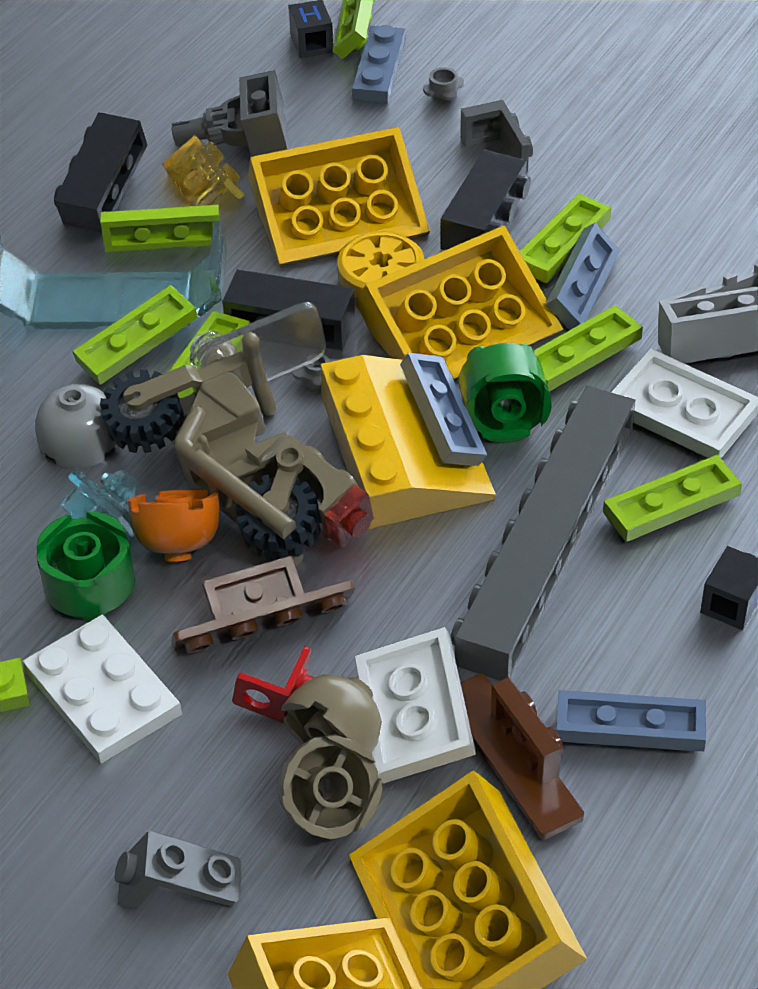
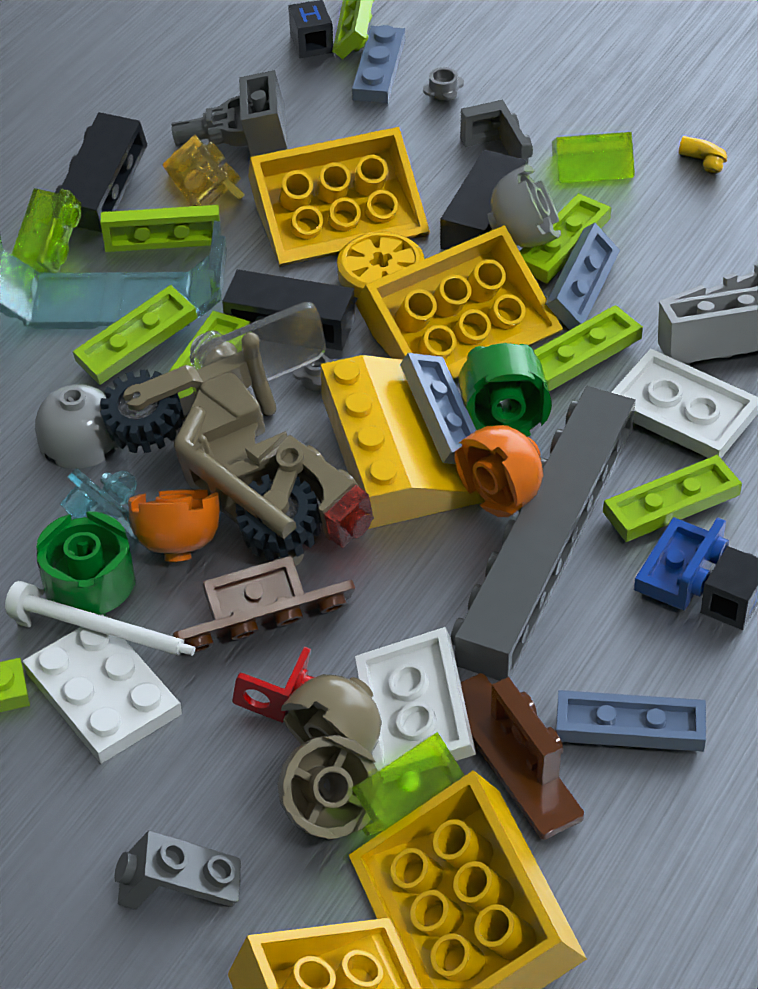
(25, 598): none -> white piece
(47, 230): none -> clear neon green bracket
(407, 783): none -> clear neon green panel
(501, 467): none -> orange cylinder
(524, 209): none -> light grey cylinder
(594, 157): none -> clear neon green panel
(681, 562): none -> blue bracket
(702, 149): none -> yellow arm

